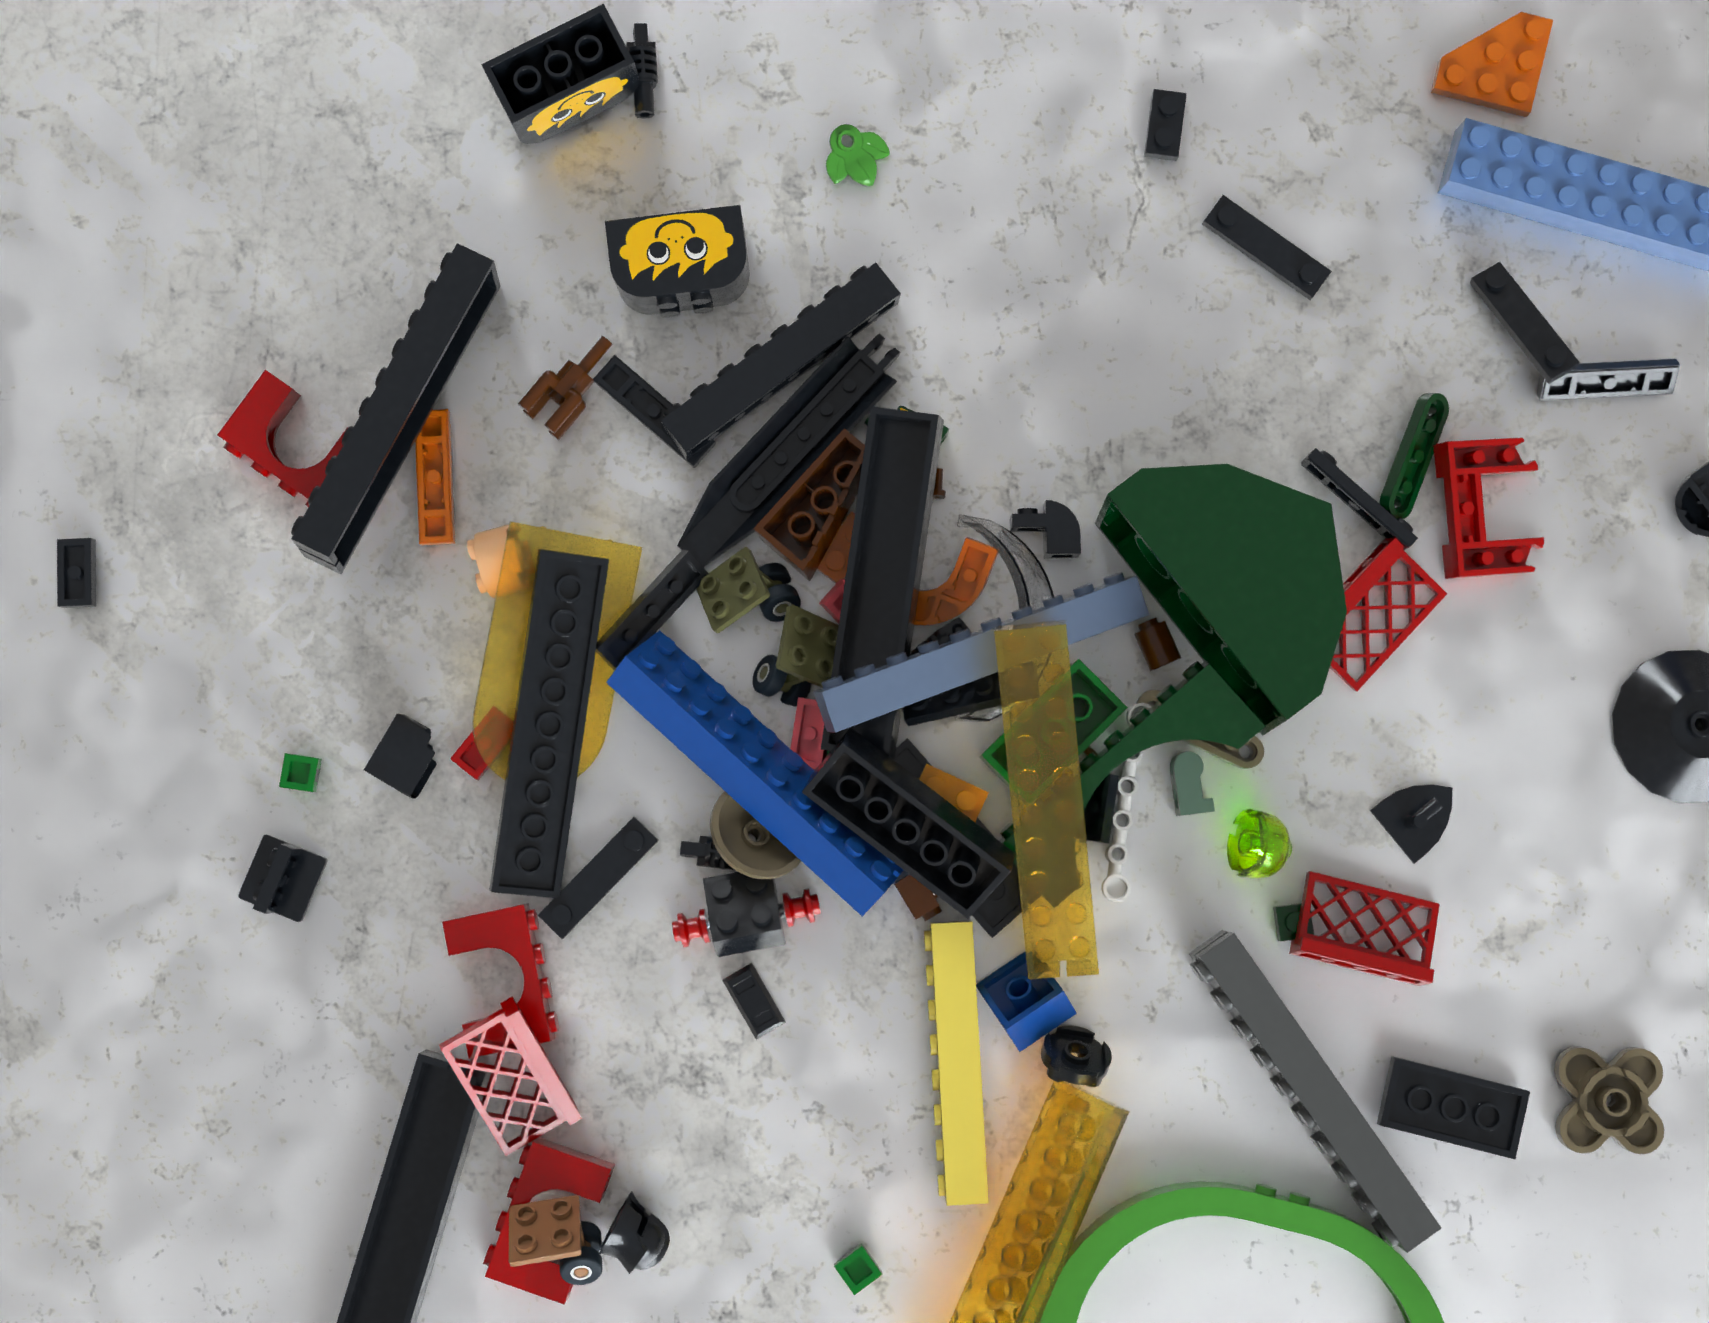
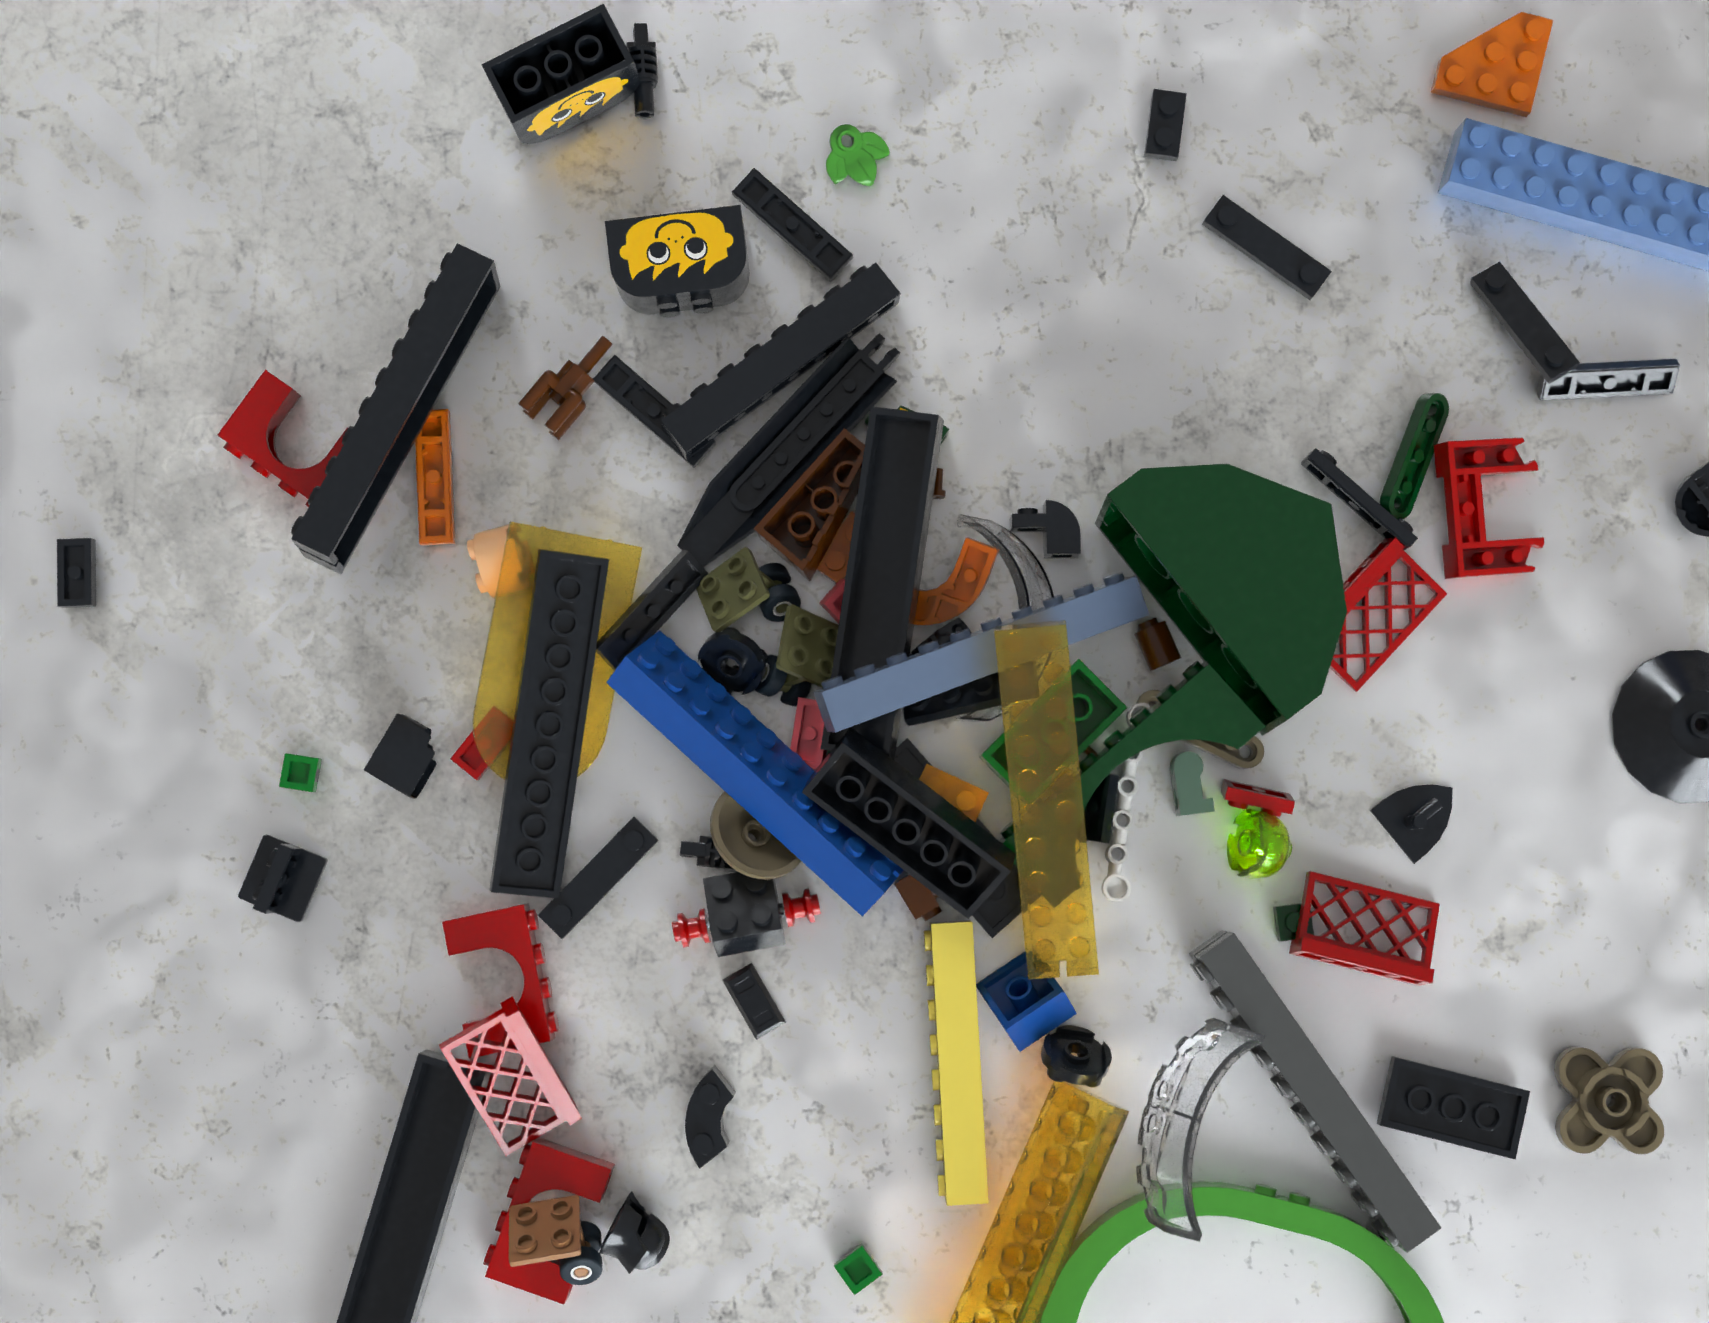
(705, 1117): none -> black brick
(740, 648): none -> black plate
(792, 224): none -> black plate
(1174, 1118): none -> clear windscreen
(1270, 801): none -> red plate

